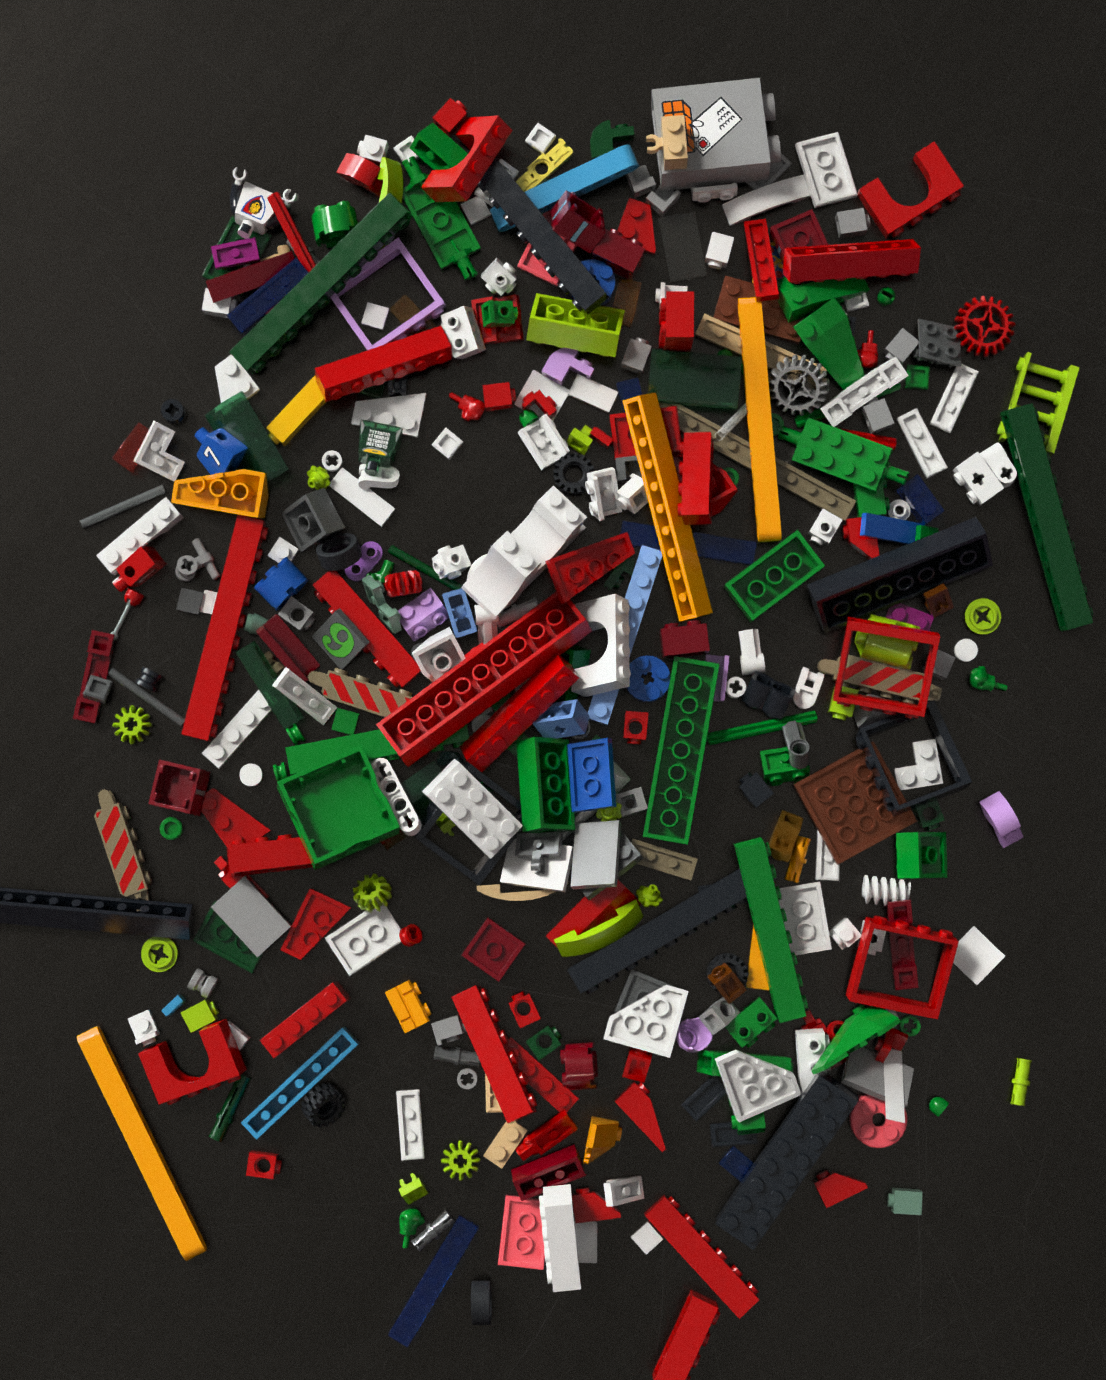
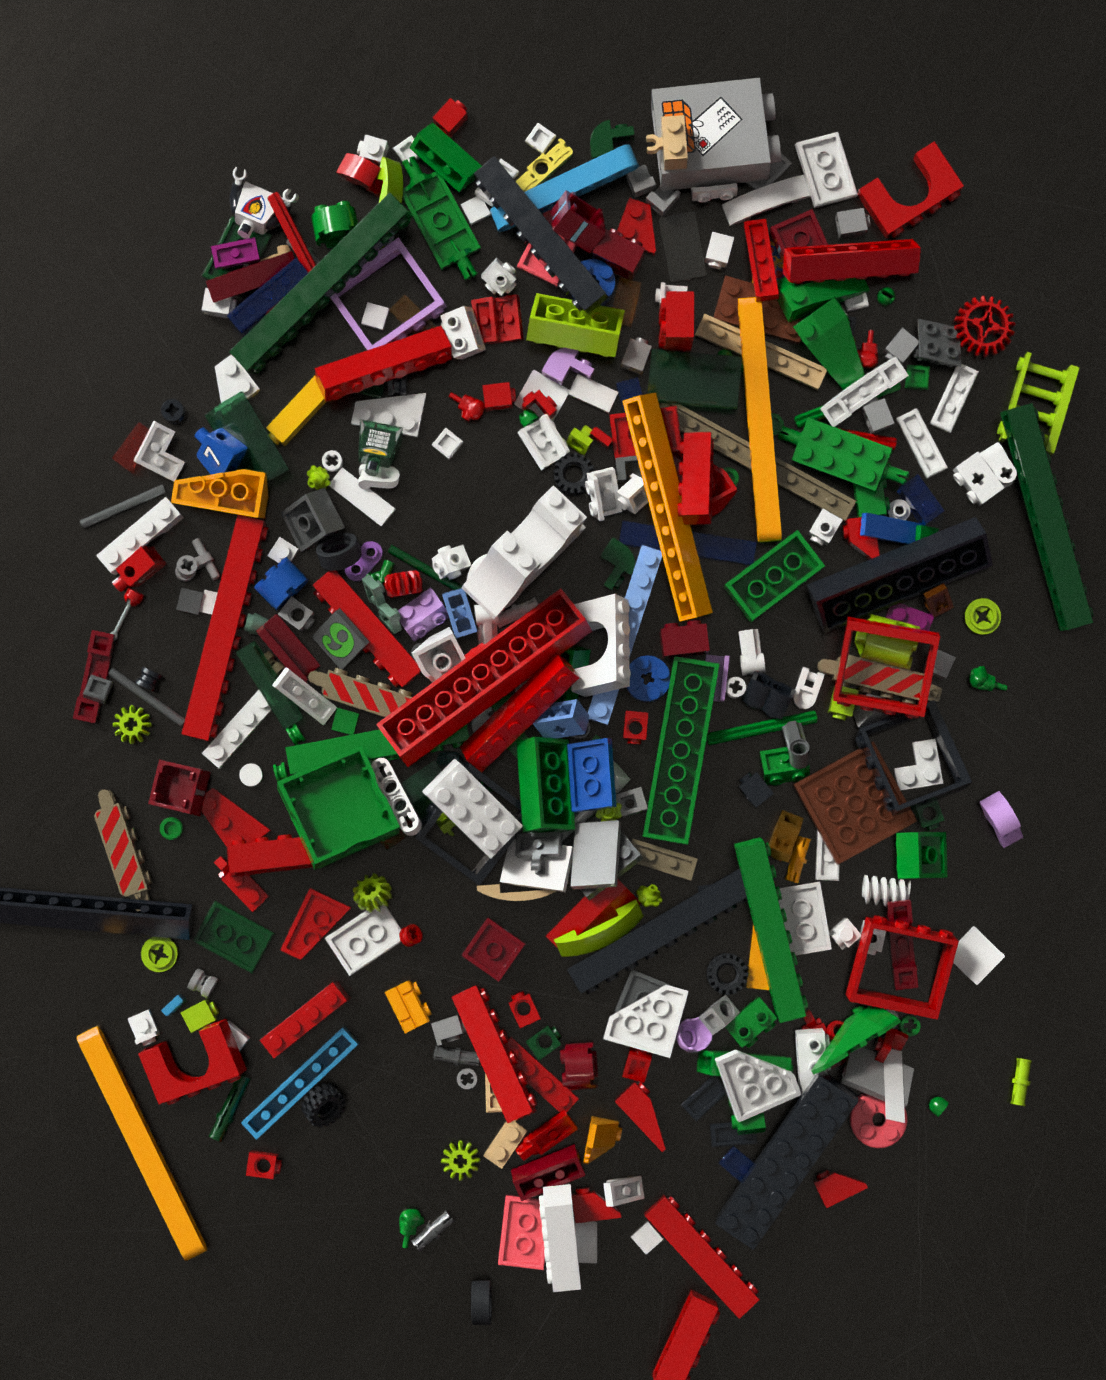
(251, 916): light grey tile -> none
(410, 1124): white tile -> none
(412, 1190): lime tile -> none
(433, 1281): clear blue tile -> none
(484, 139): red arch -> none
(494, 318): green brick -> none
(582, 567): red wing -> none
(726, 982): reddish brown bracket -> none
(736, 417): white piece -> none
(806, 389): light grey gear -> none
(905, 1201): sand green brick -> none
(965, 650): white tile -> none

